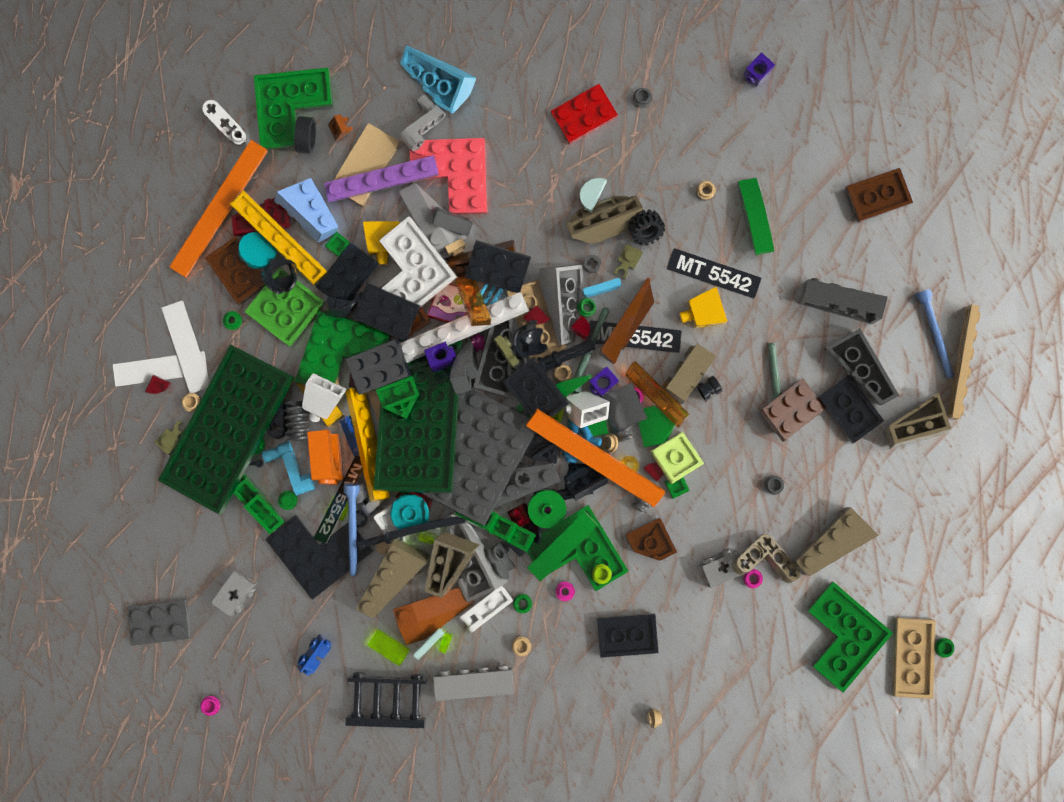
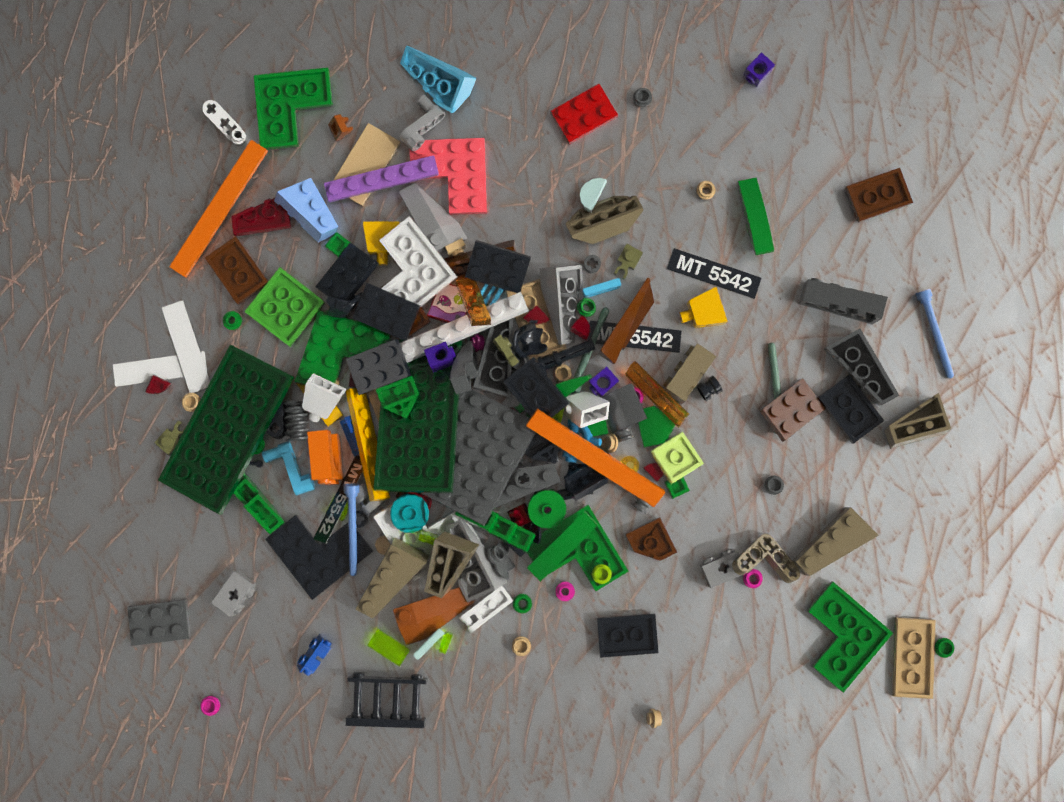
(256, 250): teal tile -> none
(278, 237): yellow tile -> none
(282, 284): black helmet -> none
(287, 500): green plate -> none
(305, 134): black tyre -> none
(388, 536): black sword -> none
(452, 221): dark grey slope -> none
(473, 684): light grey brick -> none
(643, 220): black tyre -> none
(962, 368): tan plate -> none

